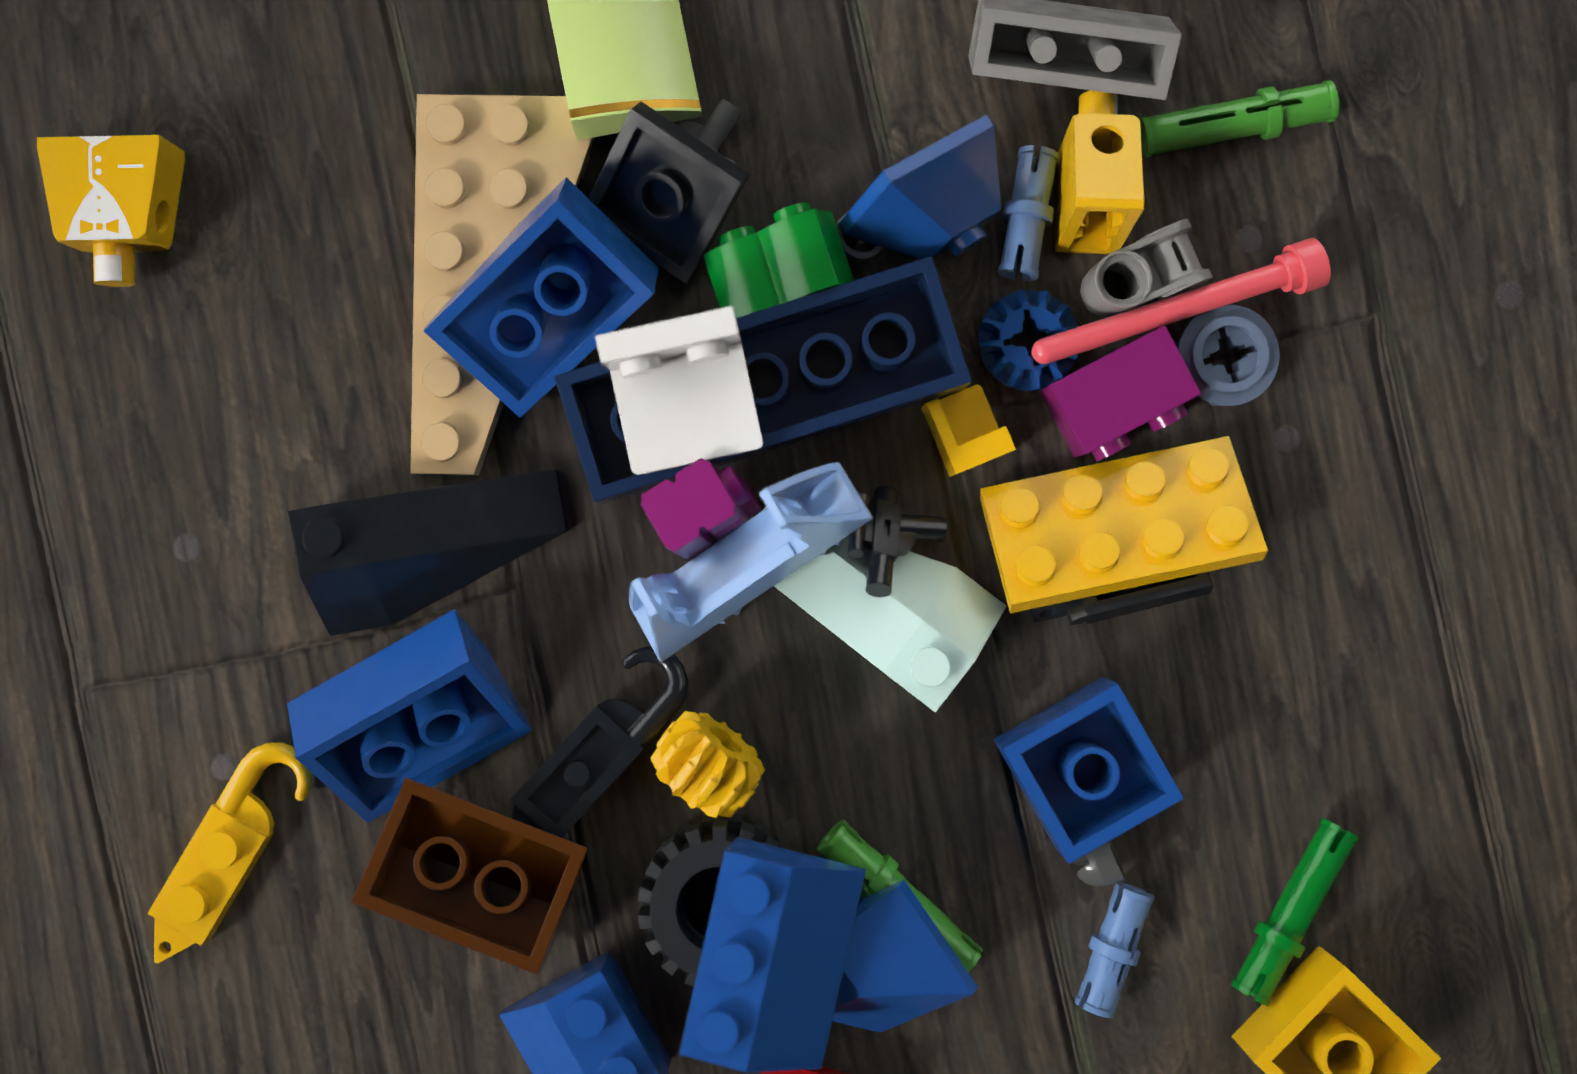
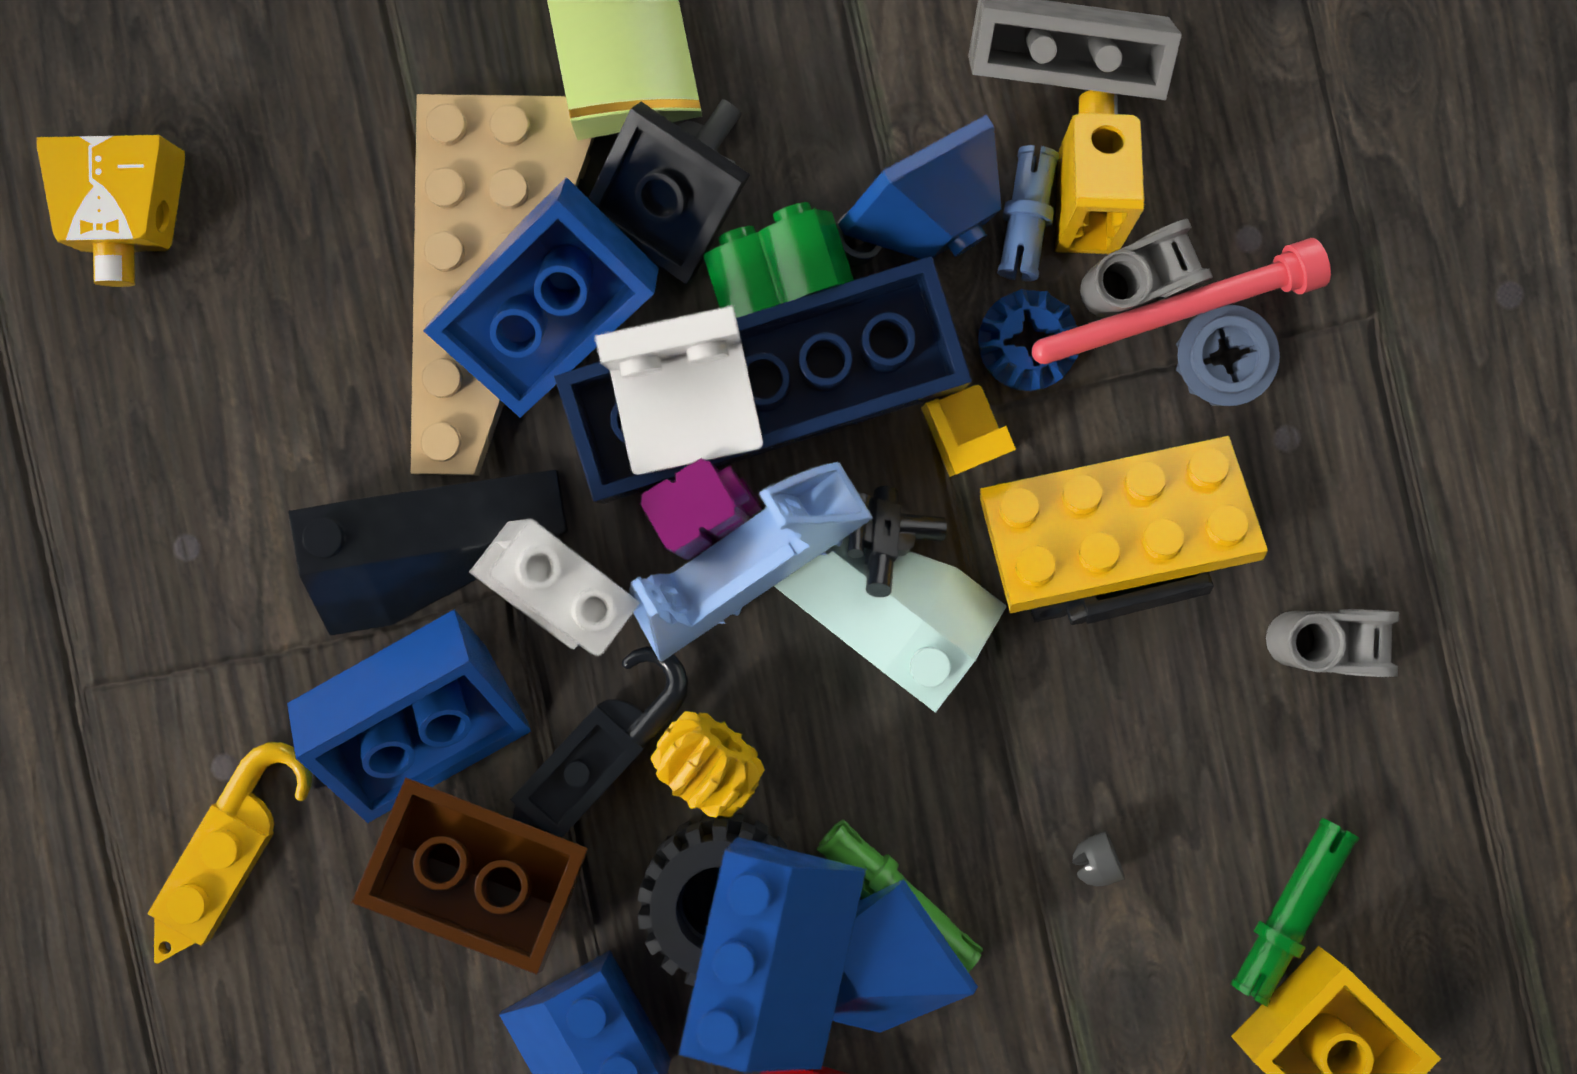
(554, 586): none -> white panel
(1088, 768): blue brick -> none
(1114, 950): medium blue pin -> none
(1121, 393): magenta brick -> none
(1260, 115): bright green pin -> none
(1344, 641): none -> light grey piece

